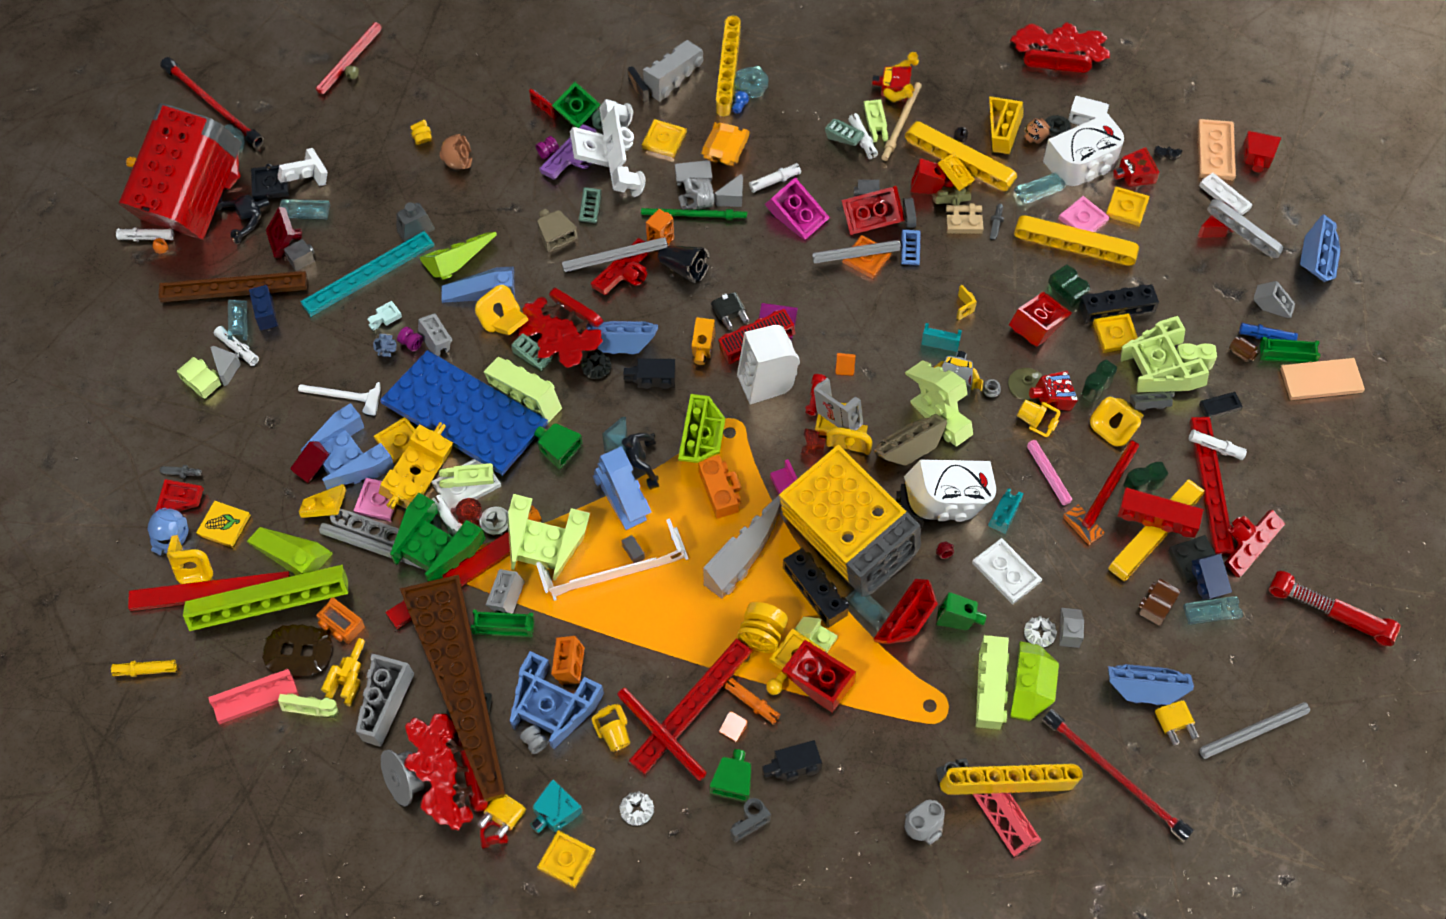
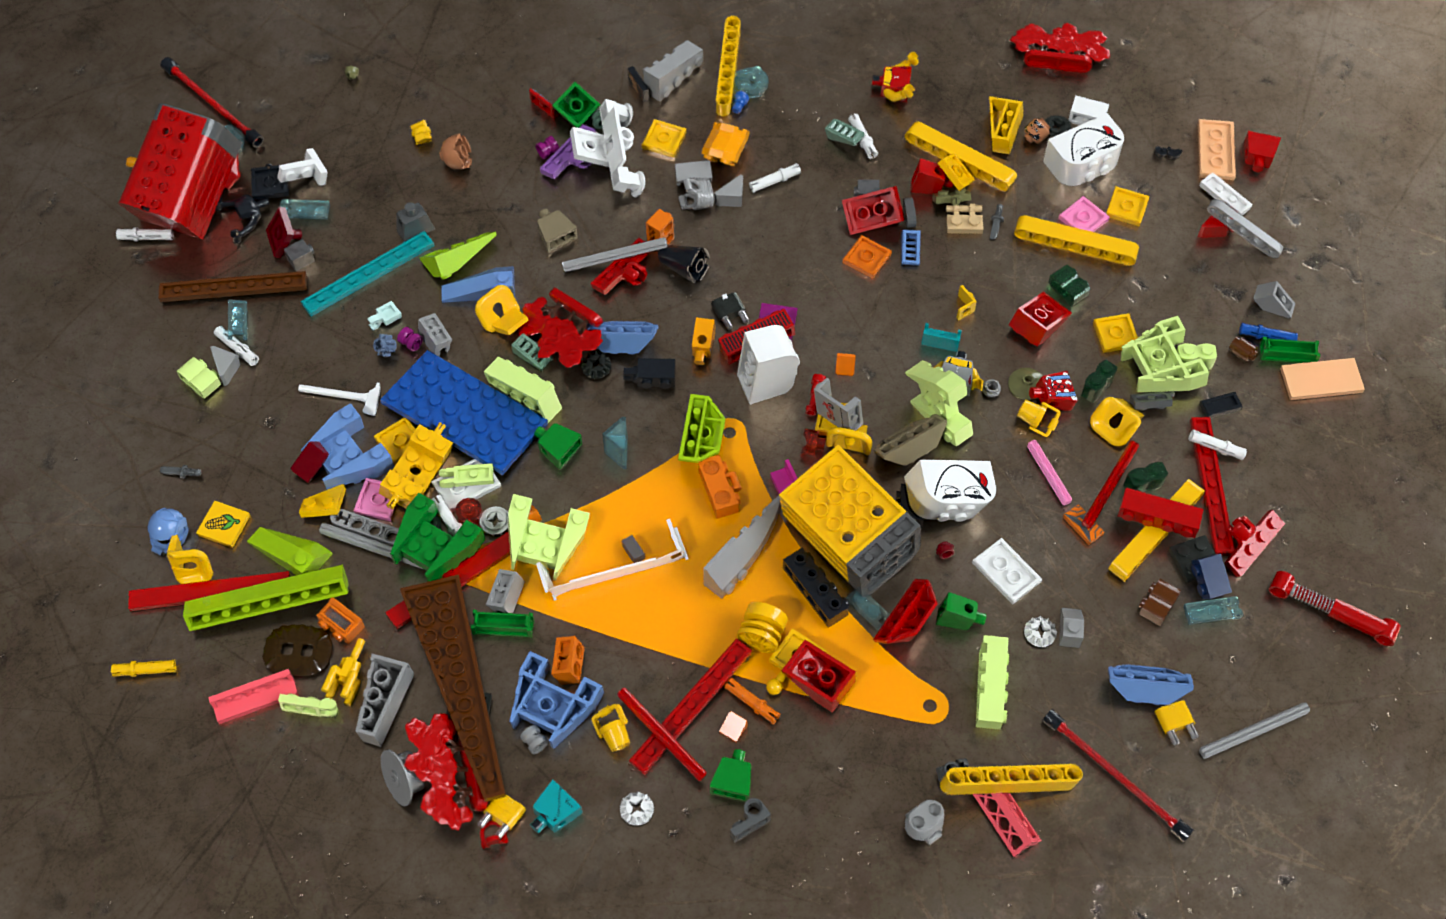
(158, 247): orange hinge -> none
(179, 495): red wing -> none
(263, 307): dark blue brick -> none
(348, 58): axle -> none
(566, 859): yellow tile -> none
(590, 192): sand green slope -> none
(621, 488): medium blue wedge -> none
(637, 455): black piece -> none
(729, 214): green bar -> none
(794, 761): black hinge -> none
(797, 209): dark pink slope -> none
(813, 630): yellowish green slope -> none
(856, 251): light grey axle -> none
(876, 119): yellowish green hinge -> none
(891, 143): tan bar -> none
(957, 137): black hinge -> none
(1005, 511): teal hinge -> none
(1034, 681): lime wedge -> none
(1040, 188): clear light blue plate -> none
(1109, 303): black brick -> none
(1137, 169): red torso -> none
(1321, 249): medium blue wedge -> none

